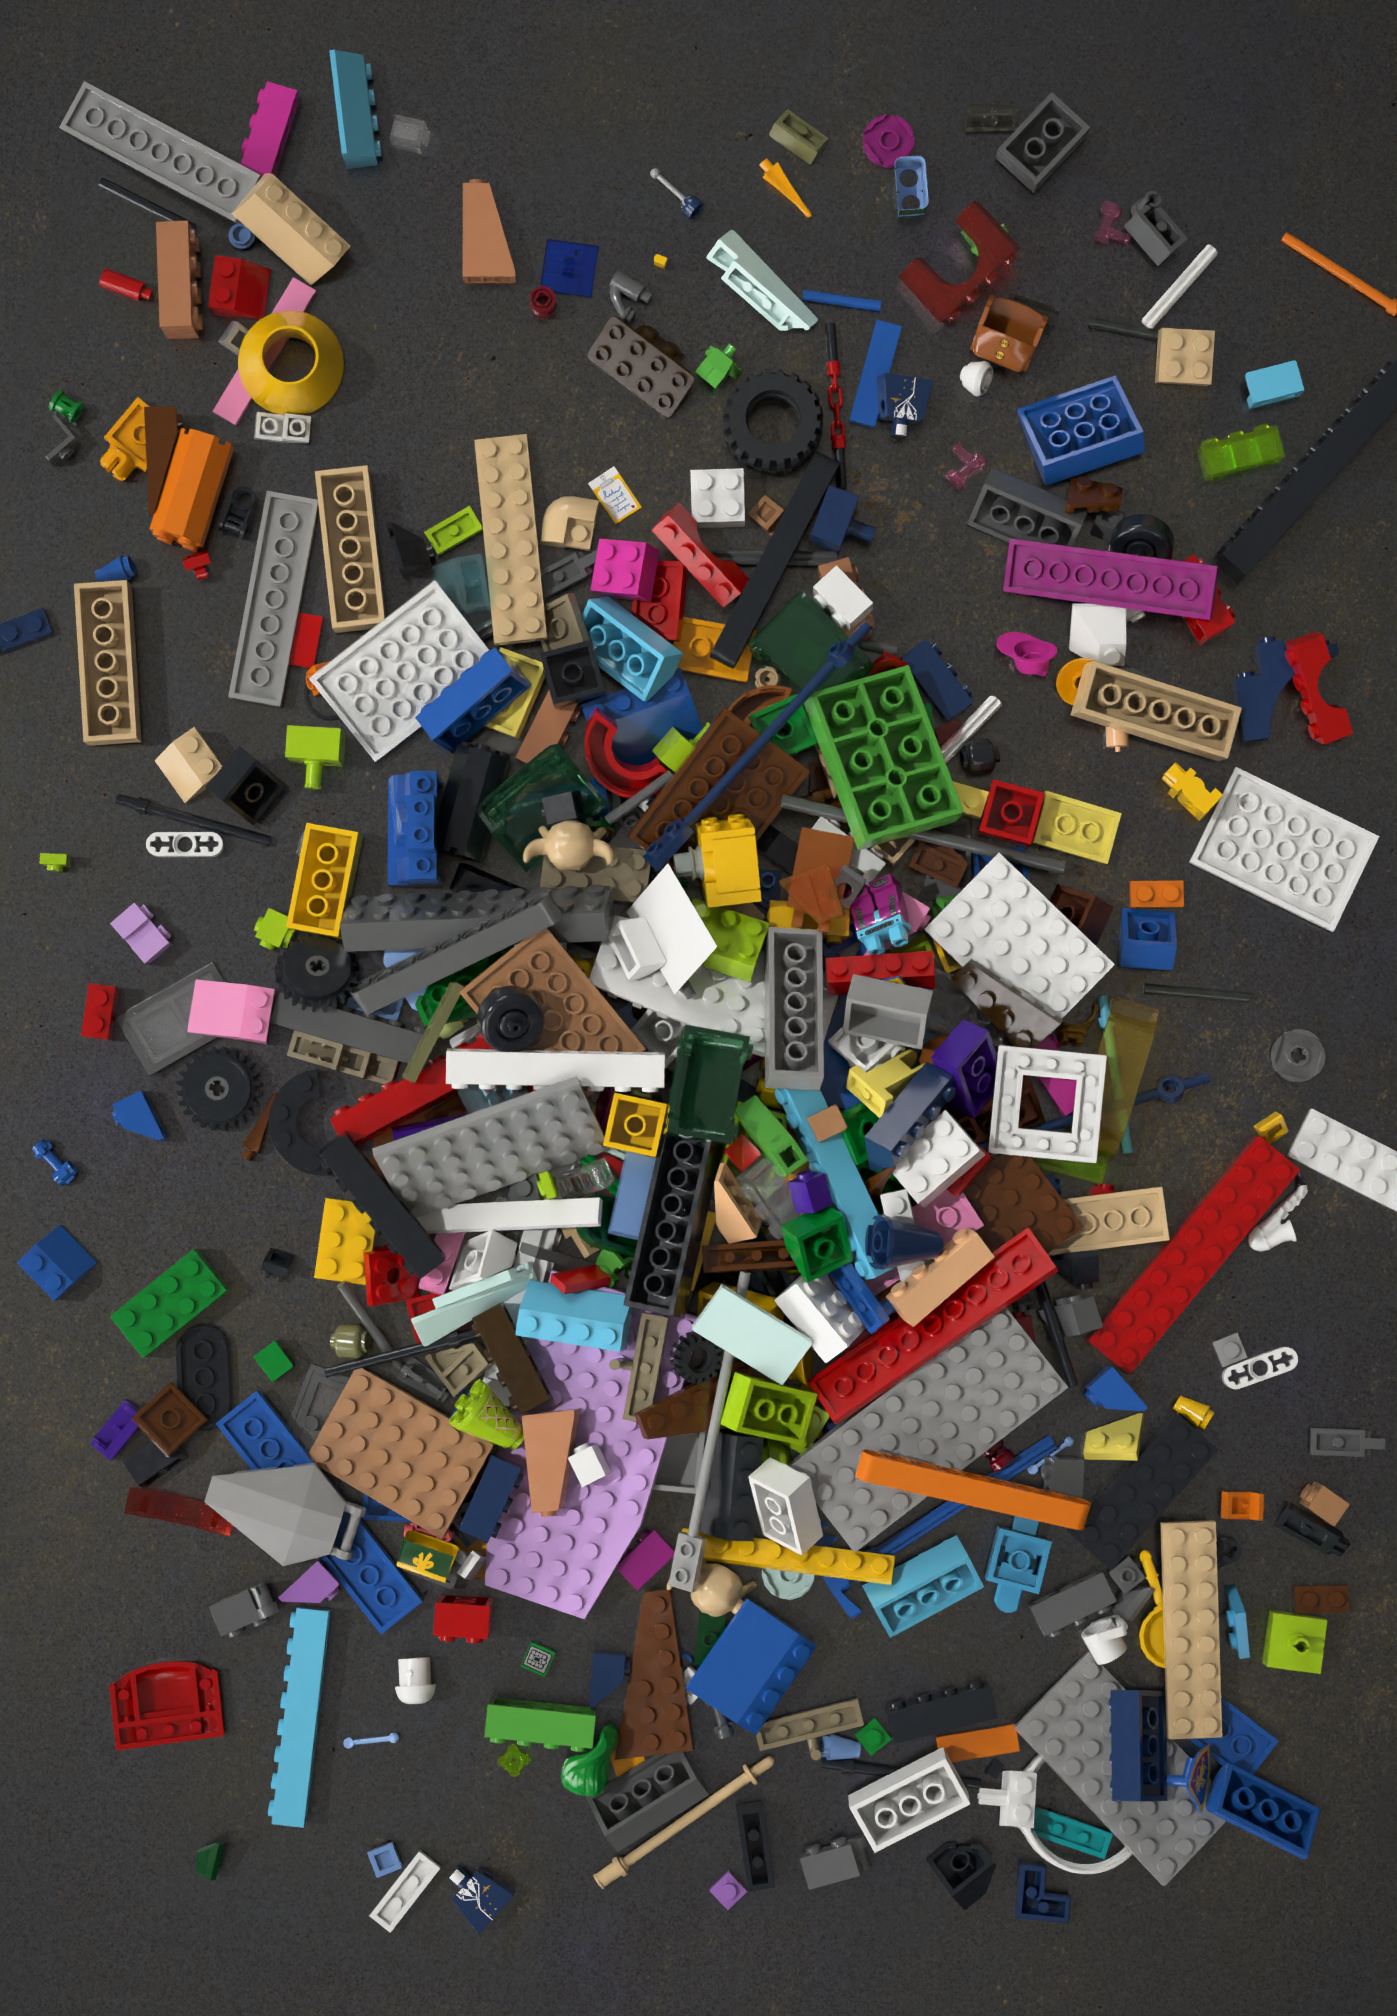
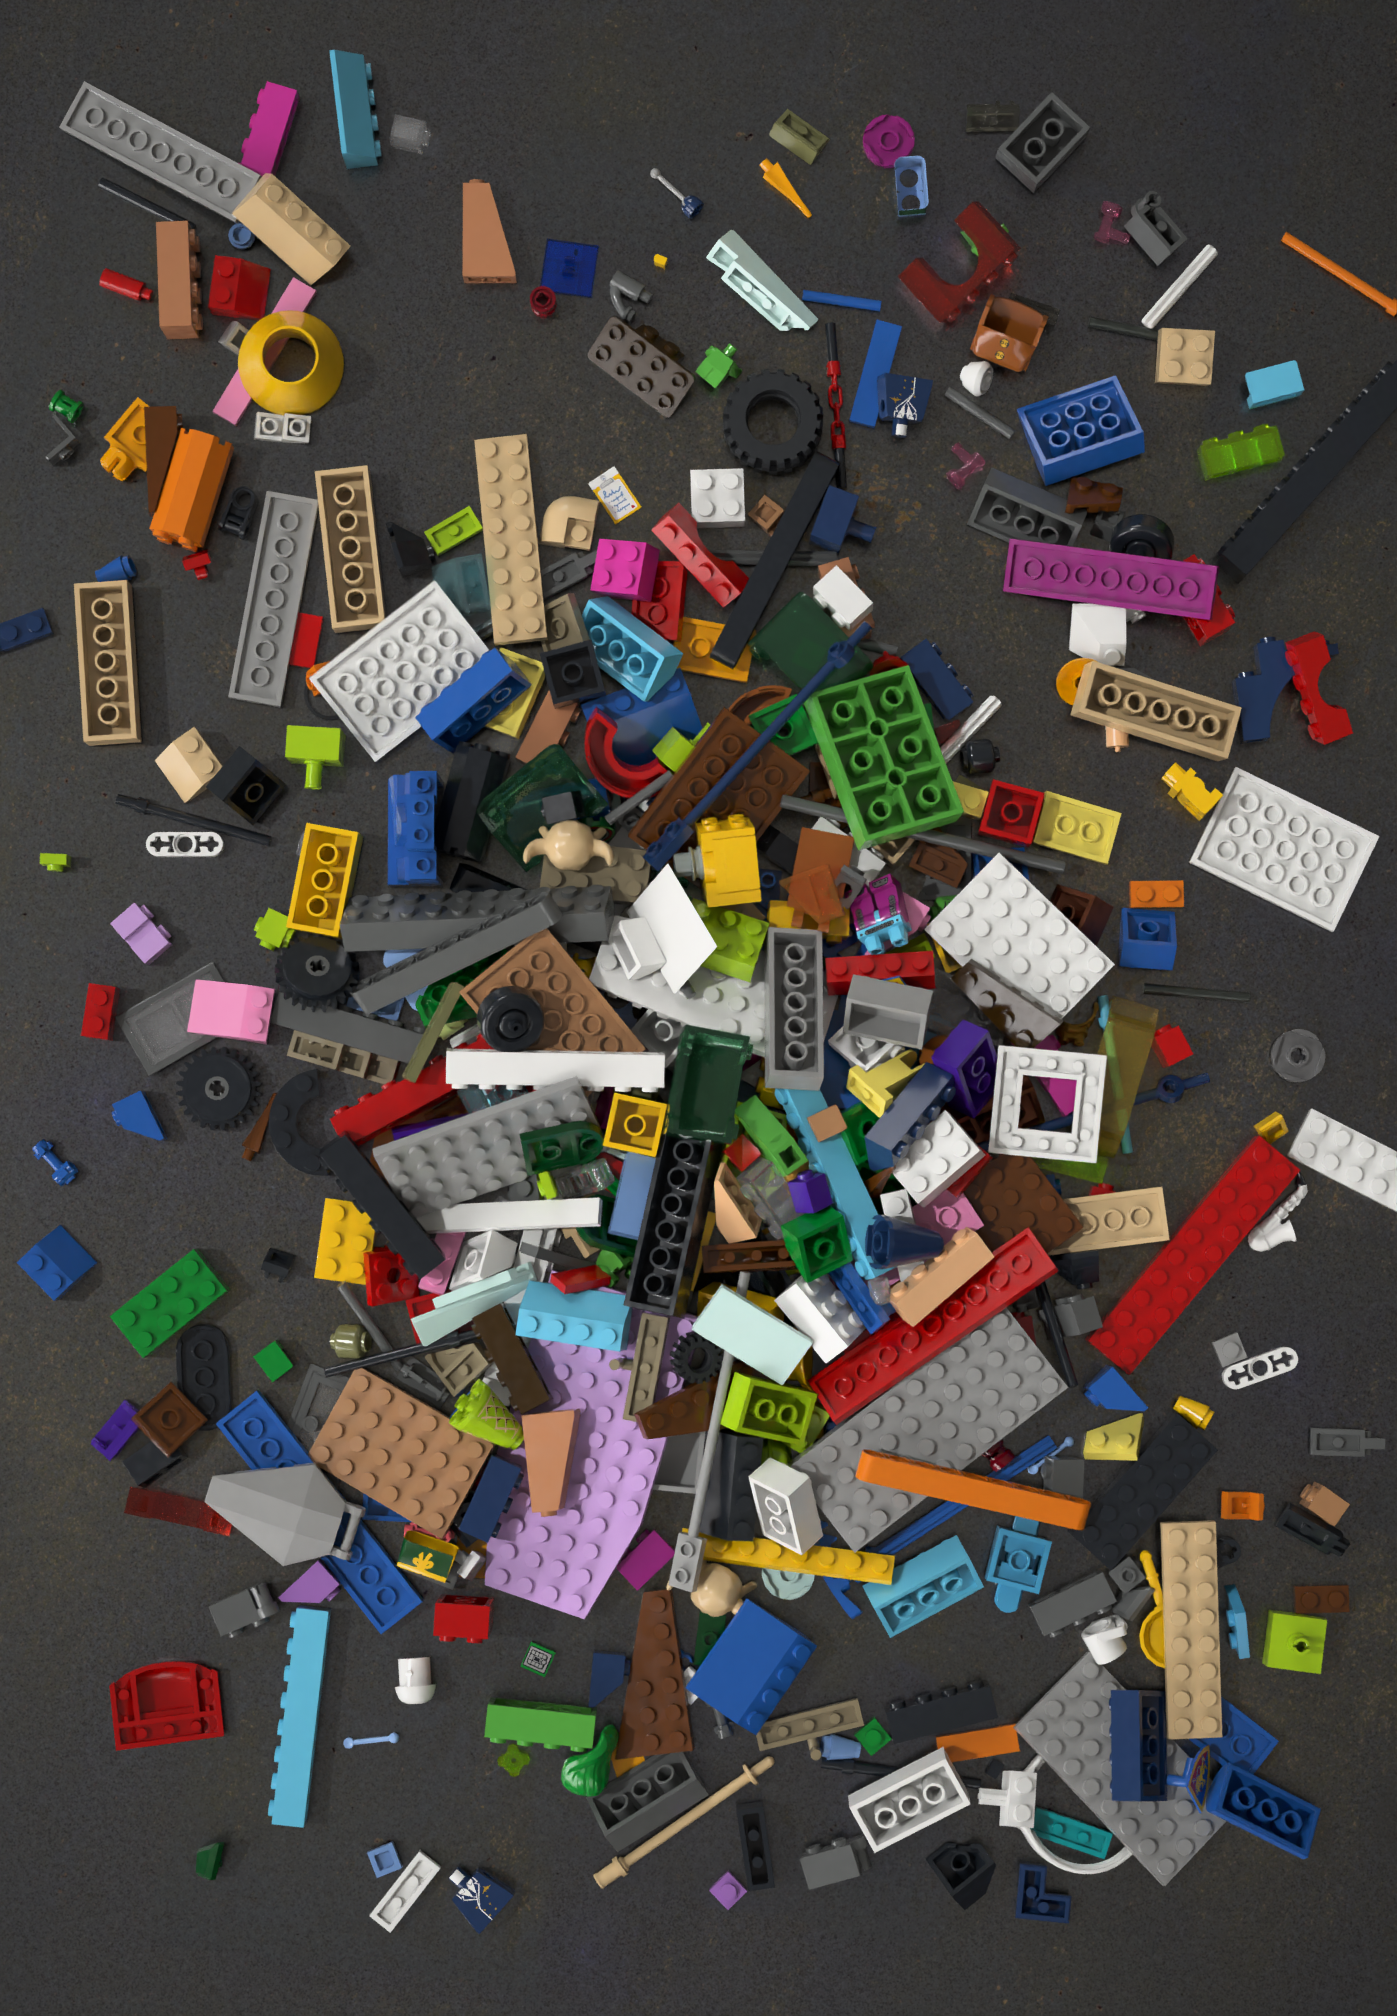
(560, 1146): none -> dark green tile
(589, 1464): white brick -> none
(769, 672): tan plate -> none
(880, 1290): none -> clear hose
(979, 412): none -> dark grey bar
(1028, 652): dark pink piece -> none
(1170, 1045): none -> red brick

